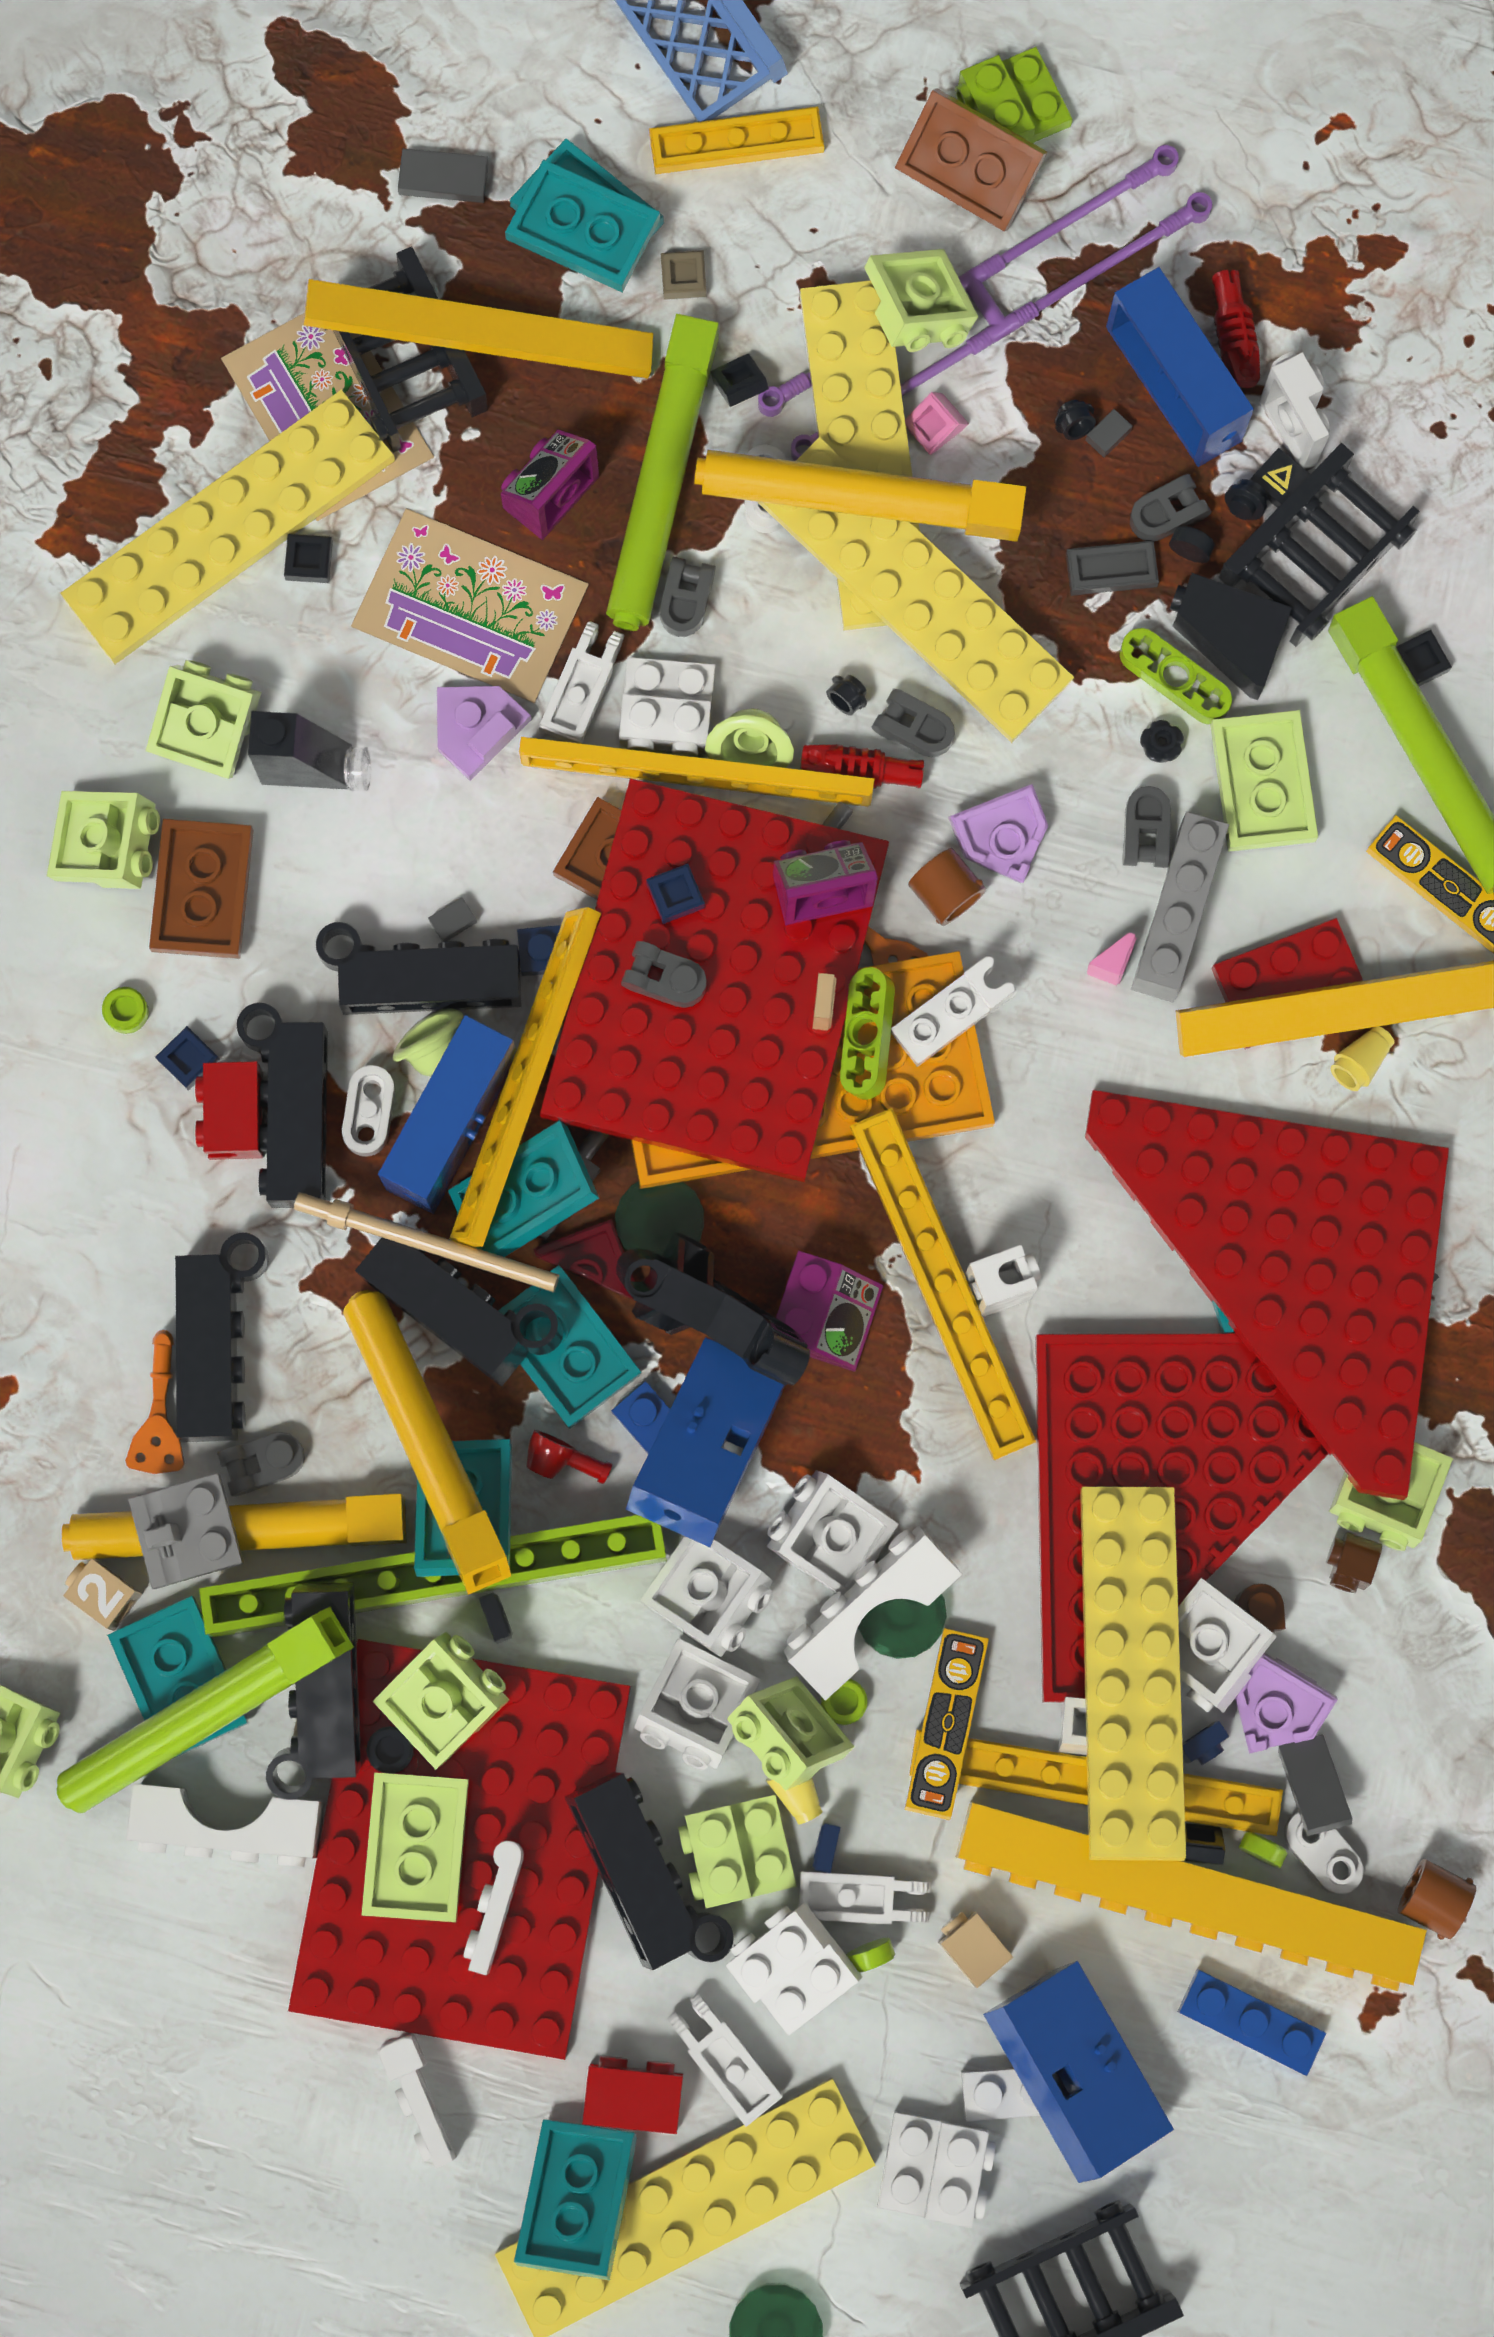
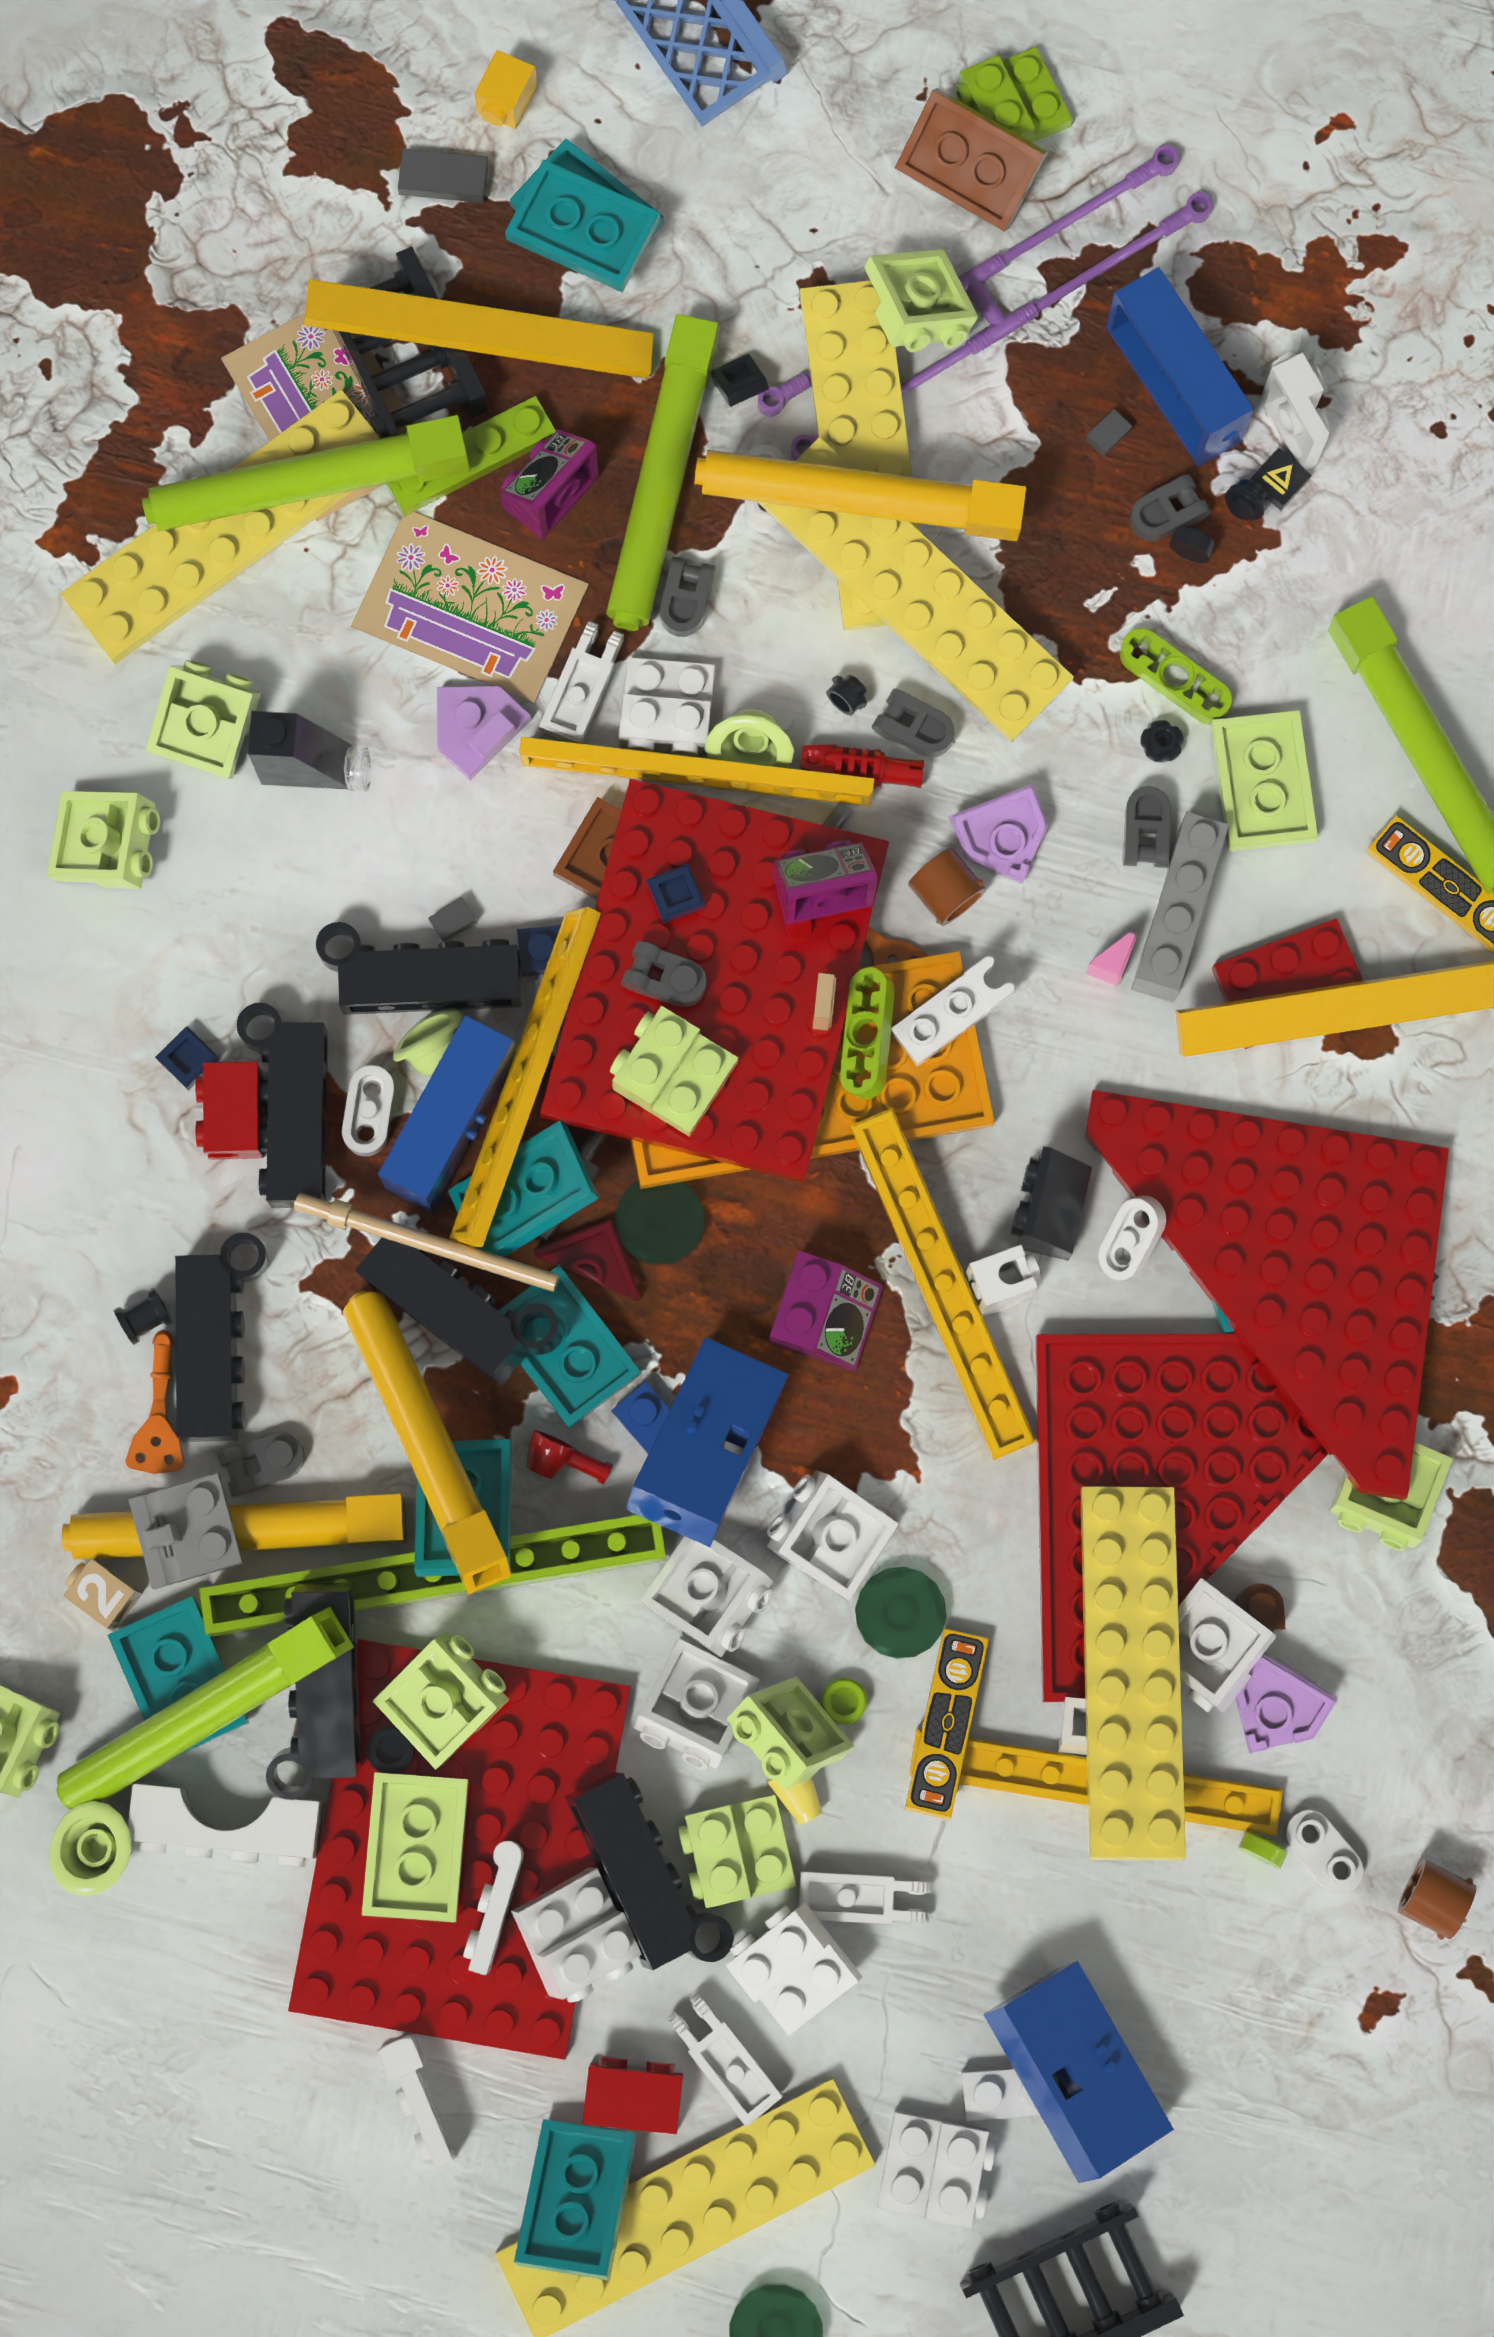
(90, 1848): none -> yellowish green hat
(125, 1010): lime tile -> none
(143, 1316): none -> black bush
(201, 888): dark orange plate -> none
(308, 558): black tile -> none
(427, 452): none -> lime brick
(487, 449): none -> lime plate
(496, 1617): black tile -> none
(505, 90): none -> yellow brick
(576, 1936): none -> white plate
(672, 1070): none -> yellowish green plate
(683, 275): dark tan tile -> none
(685, 1295): black connector -> none
(736, 140): yellow tile -> none
(826, 1847): dark blue tile -> none
(872, 1954): lime tile -> none
(911, 1570): white arch -> none
(935, 422): bright pink slope -> none
(974, 1947): tan brick -> none
(1054, 1204): none -> black slope
(1075, 419): black plate -> none
(1112, 568): dark grey tile -> none
(1133, 1234): none -> white plate
(1194, 1895): yellow brick -> none
(1204, 1844): black tile -> none
(1205, 1744): dark blue plate -> none
(1231, 629): black slope -> none
(1236, 330): red hinge -> none
(1251, 2022): blue plate -> none
(1305, 505): black fence -> none
(1315, 1785): dark grey tile -> none
(1353, 1562): reddish brown plate -> none
(1361, 1060): light yellow cone -> none
(1424, 658): black tile -> none

